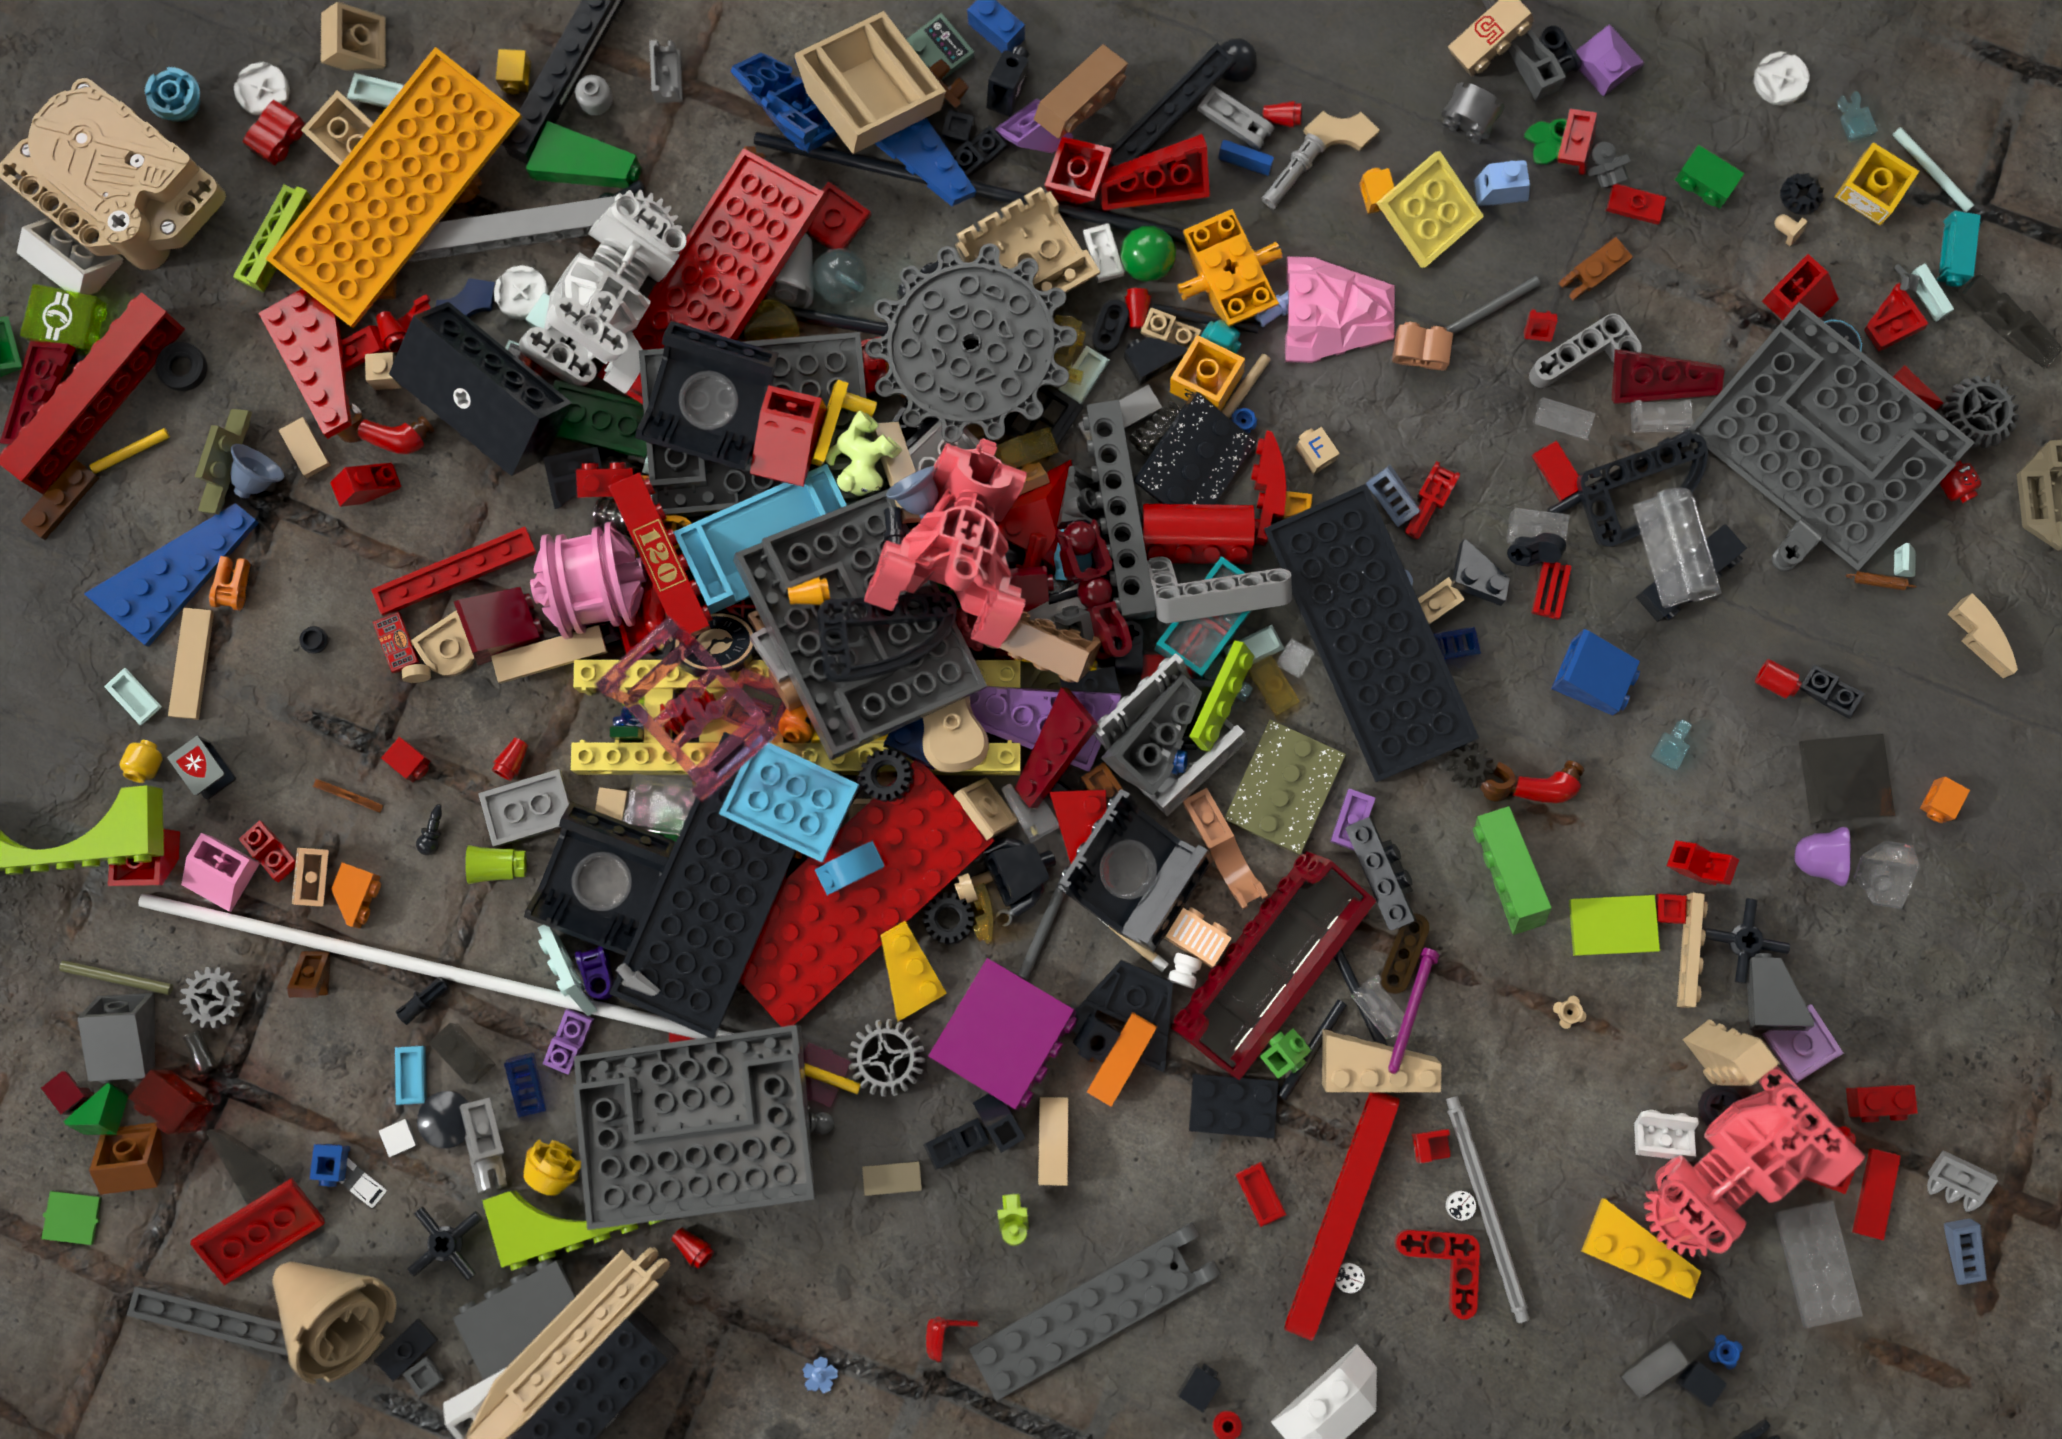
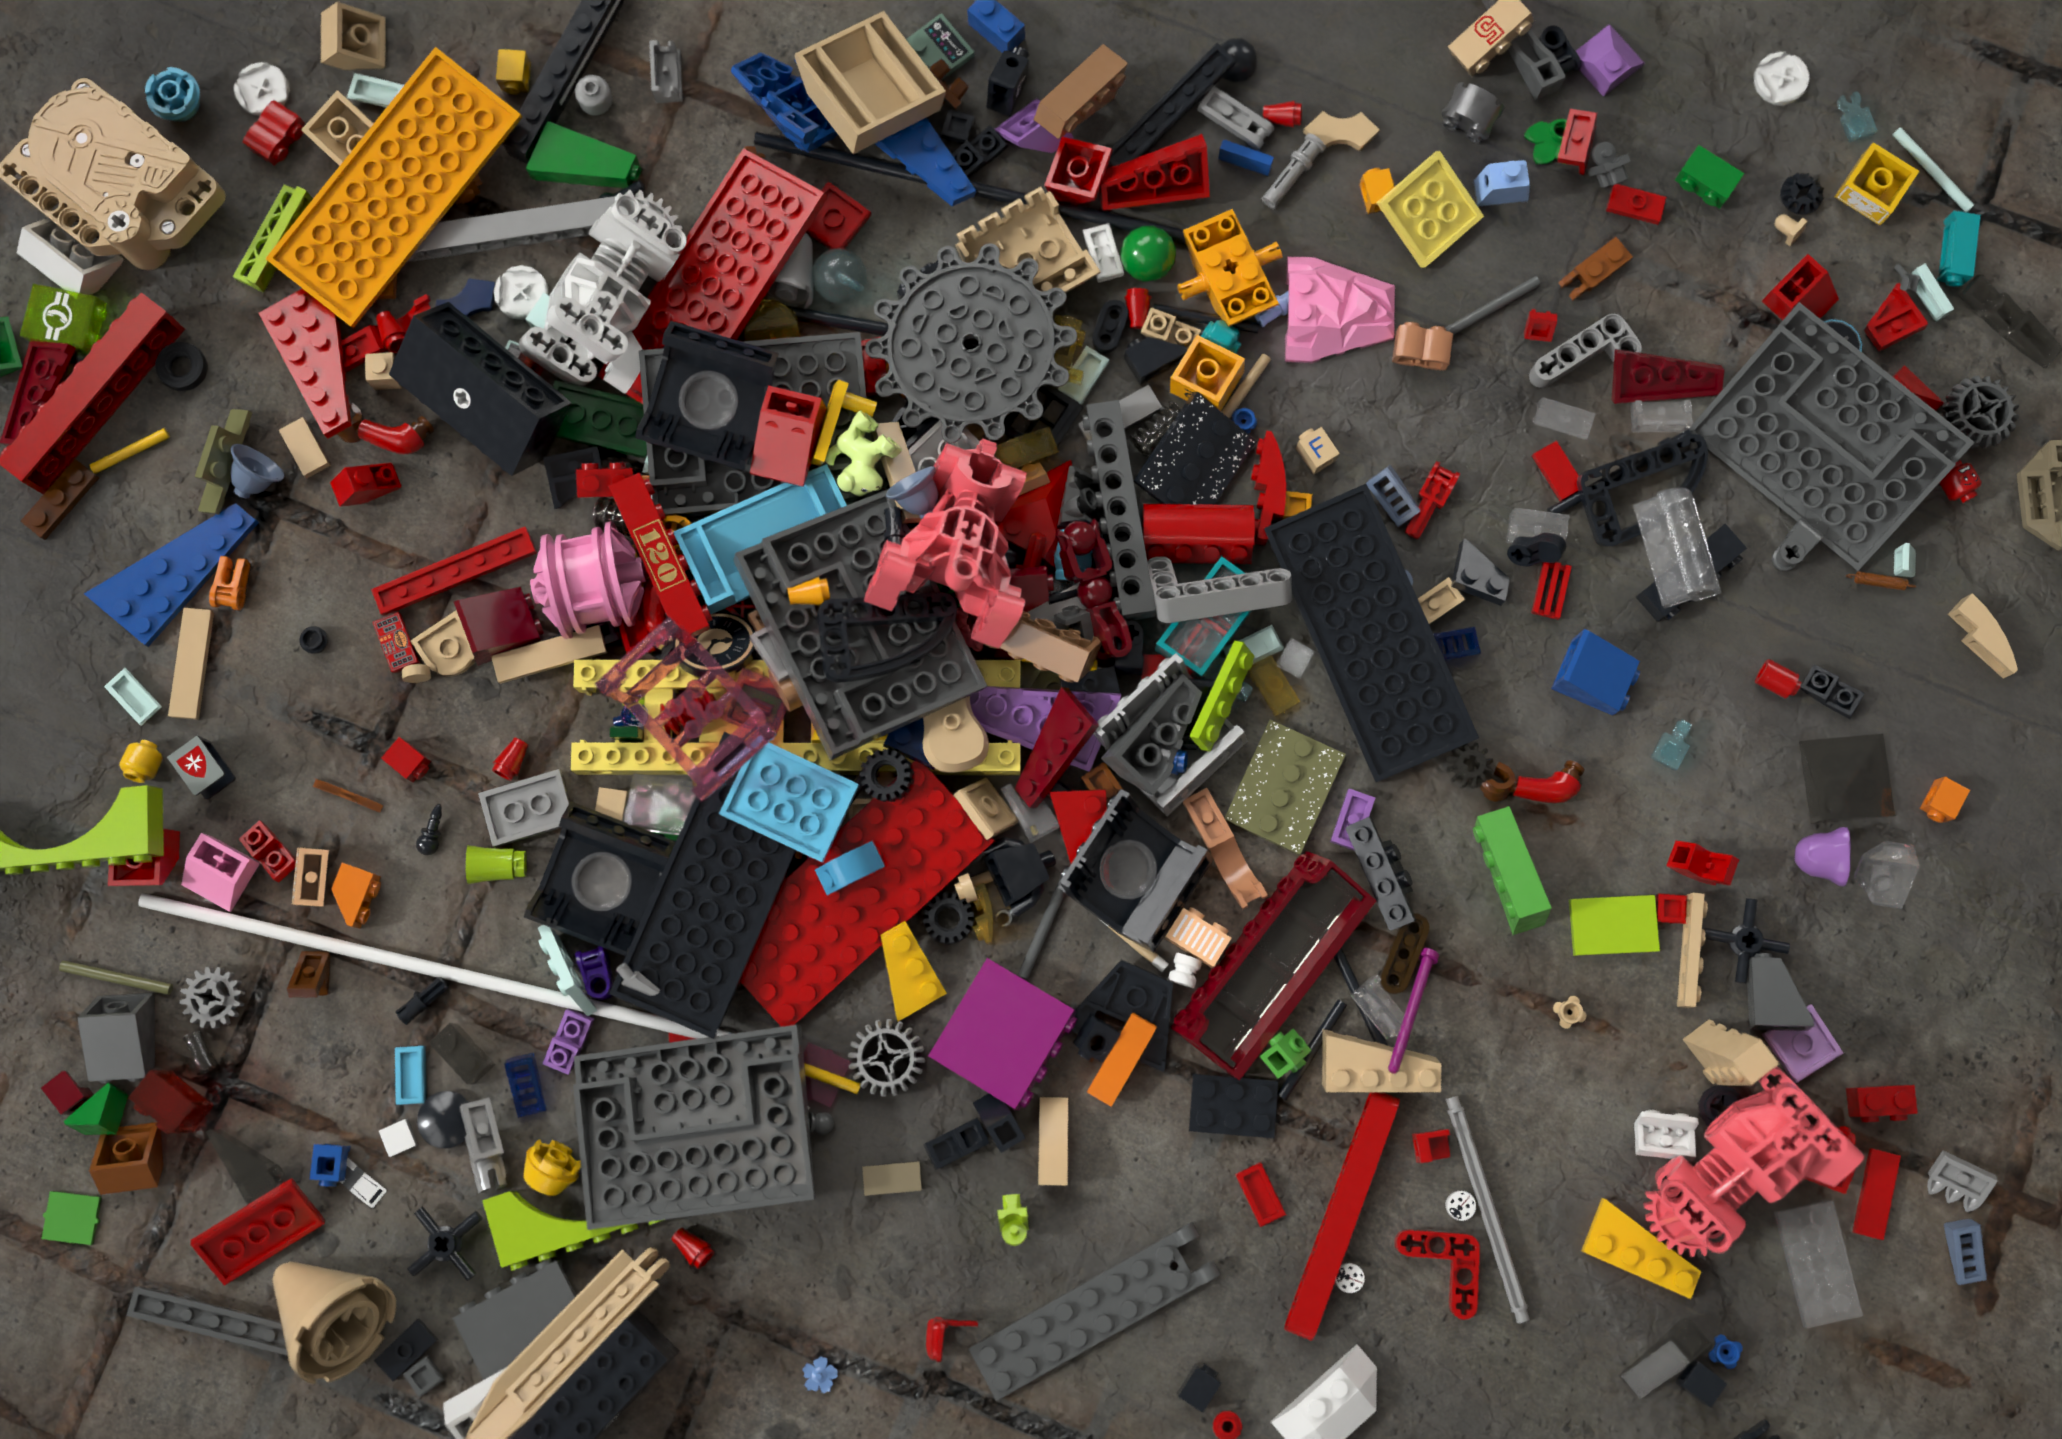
(796, 725): orange head -> none

